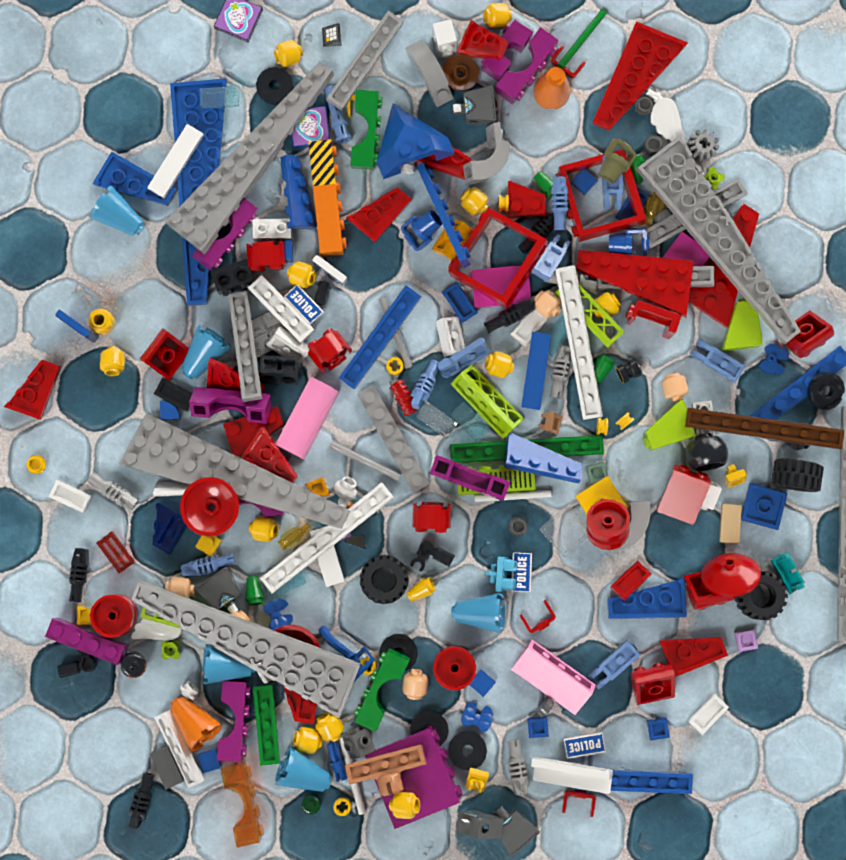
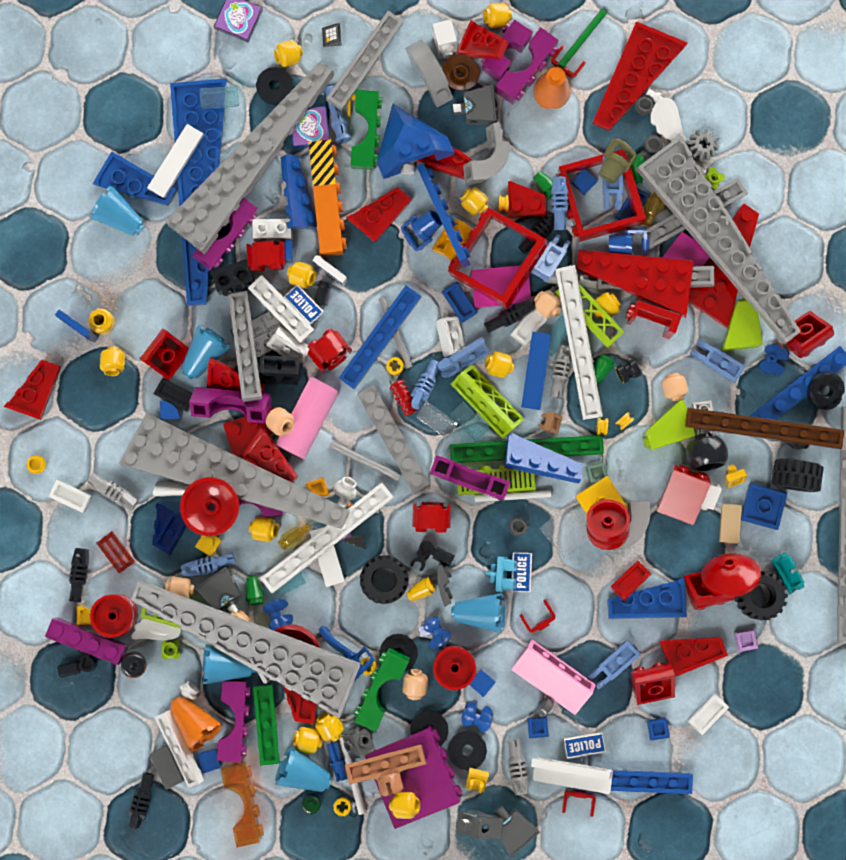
(280, 421): none -> light nougat head
(433, 626): none -> blue piece
(442, 578): none -> dark grey slope

